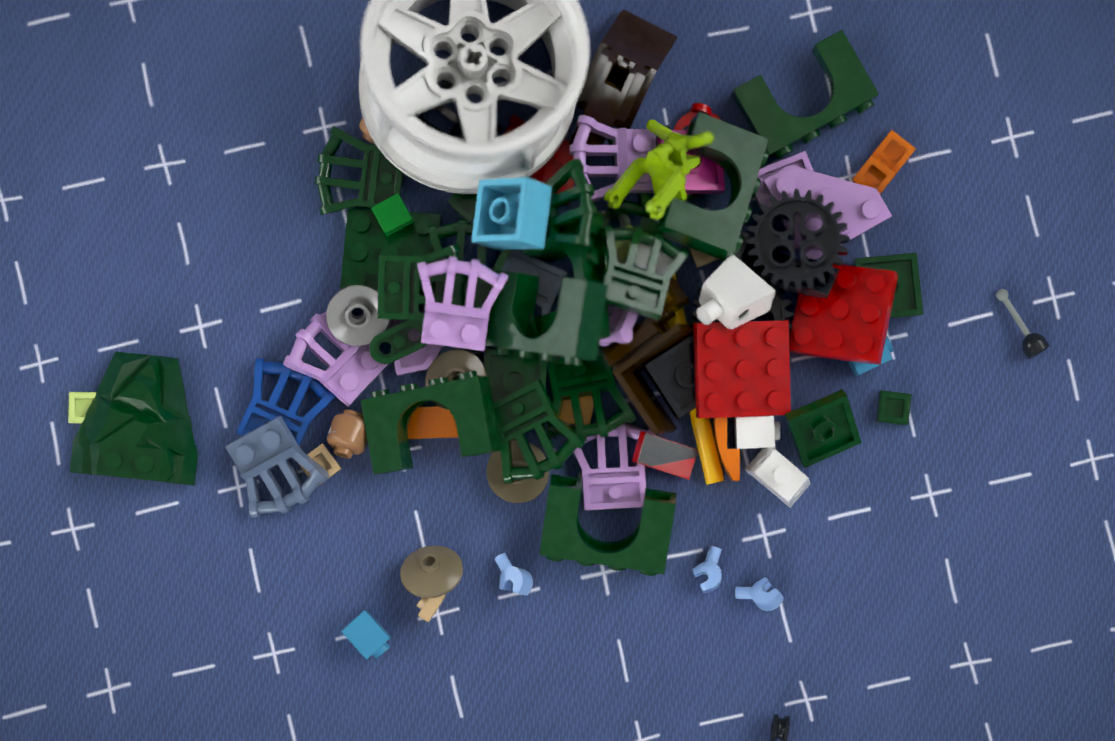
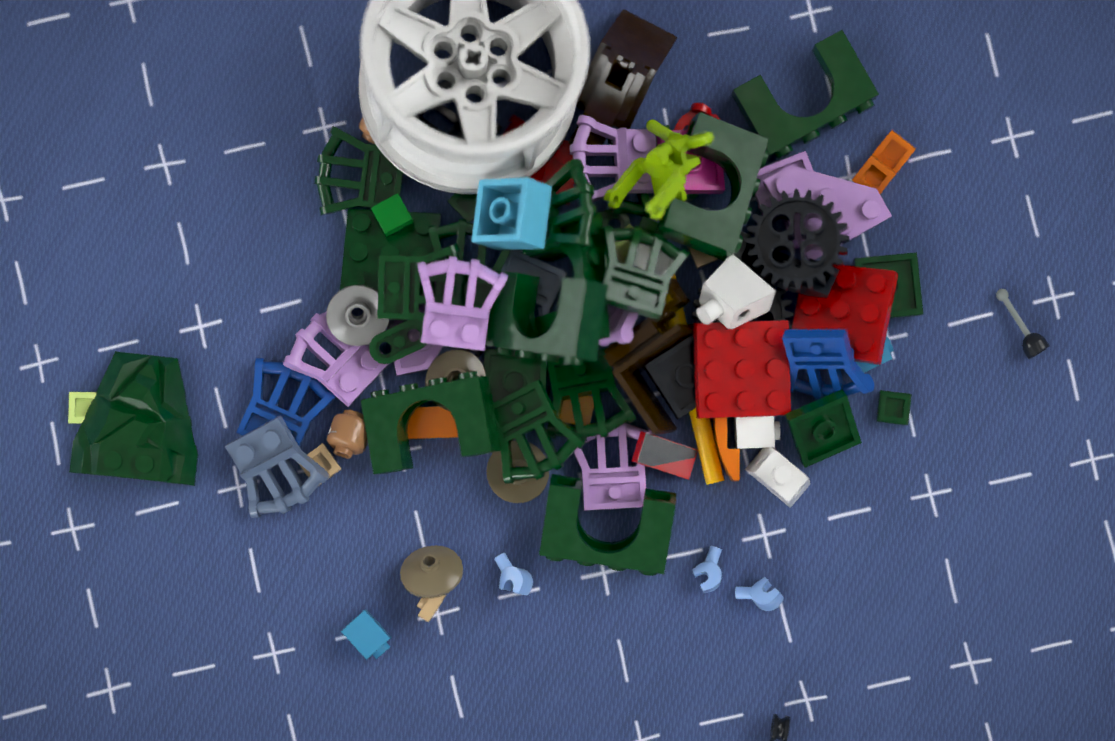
(823, 350): none -> blue plate

